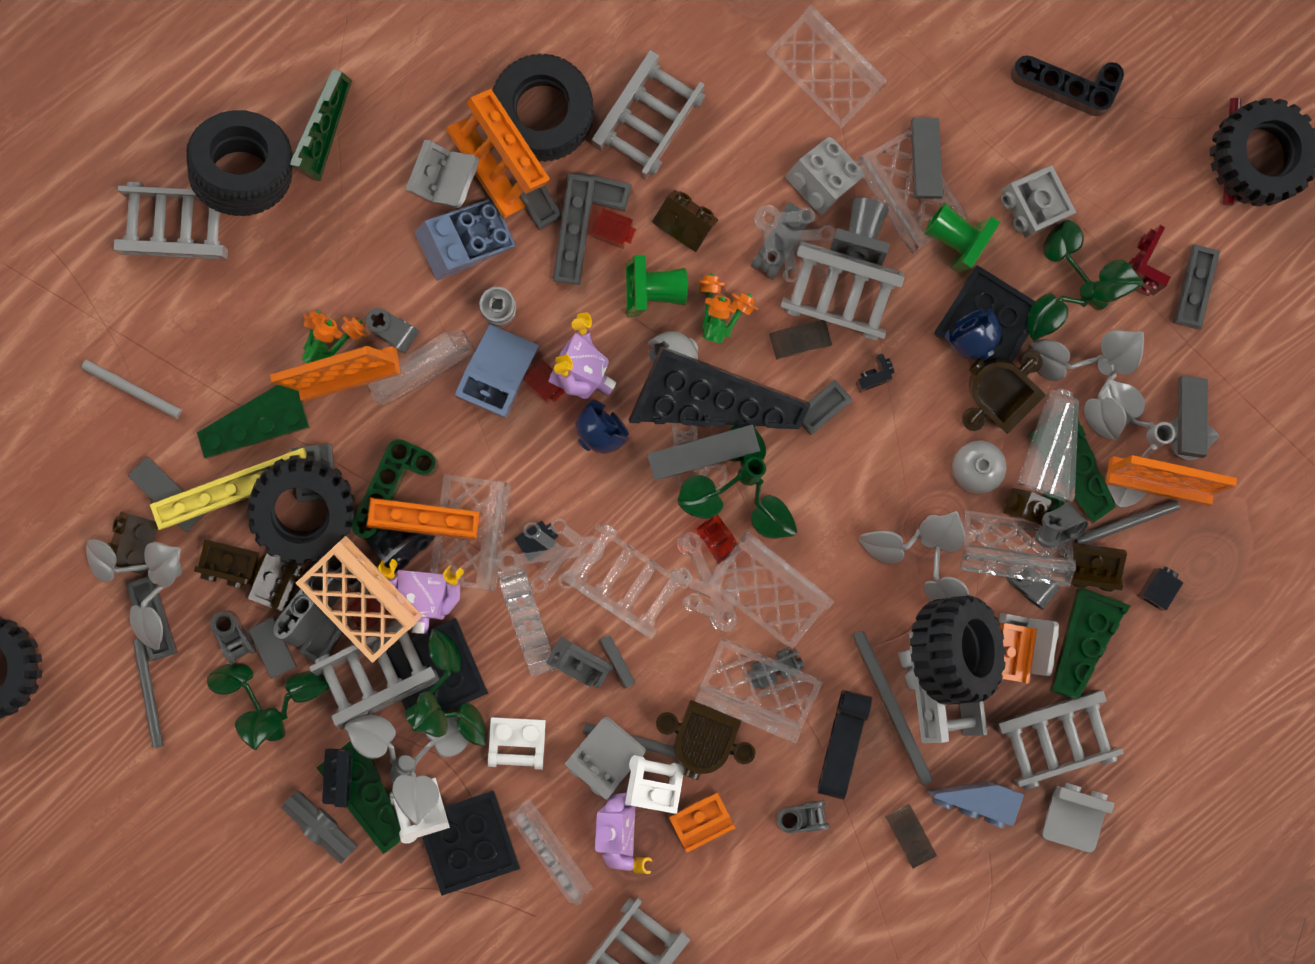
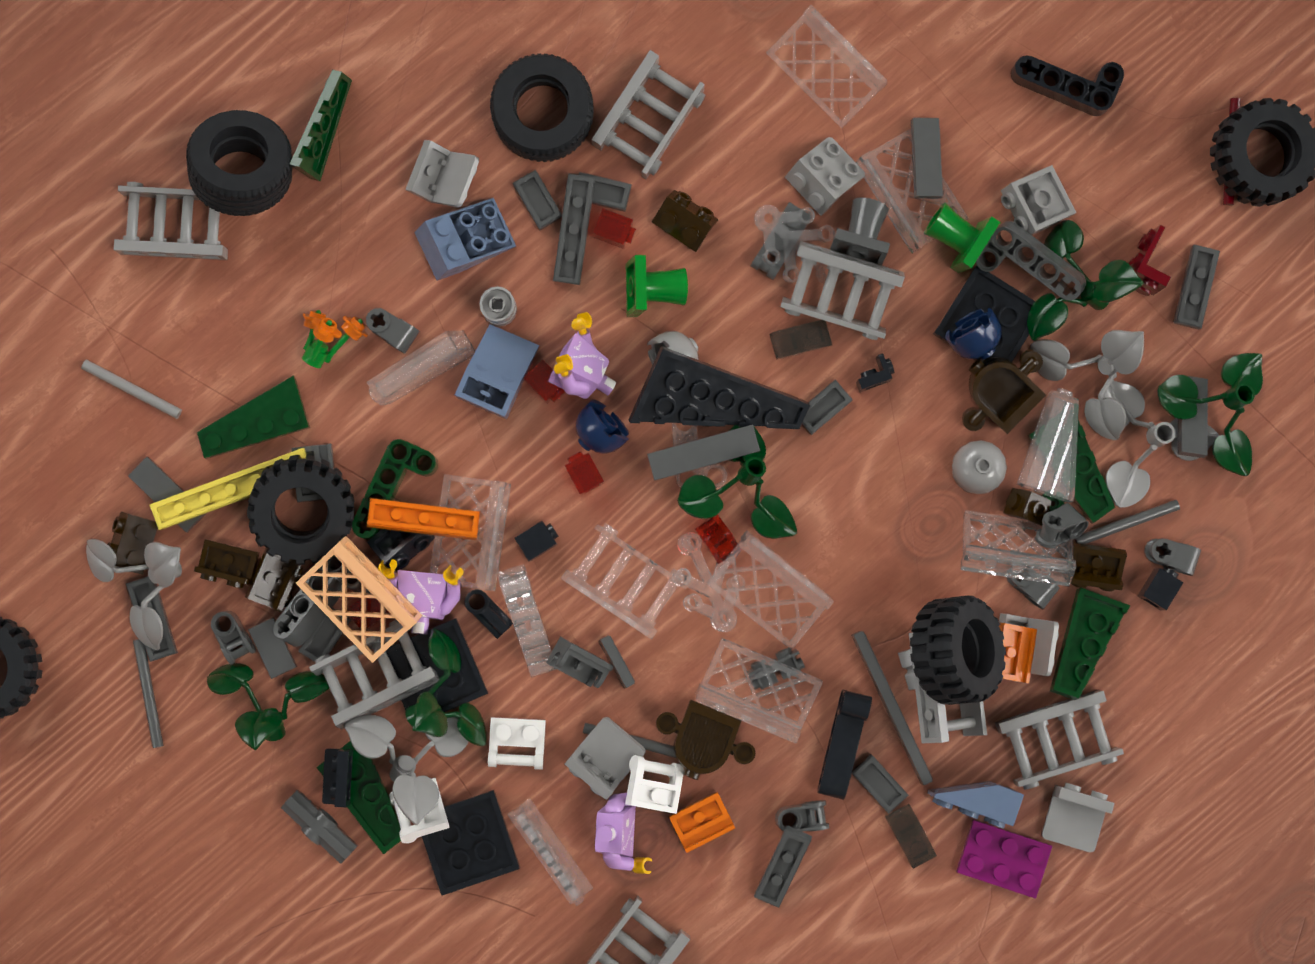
(340, 372): orange fence -> none
(490, 615): none -> black piece
(510, 145): orange fence -> none
(555, 554): clear plant -> none
(583, 472): none -> clear red brick
(720, 309): plant -> none
(782, 866): none -> dark grey tile
(879, 783): none -> dark grey tile
(935, 531): light grey plant -> none
(1004, 858): none -> magenta plate
(1033, 265): none -> dark grey beam
(1167, 479): orange fence -> none
(1176, 555): none -> dark grey piece
(1244, 375): none -> dark green plant

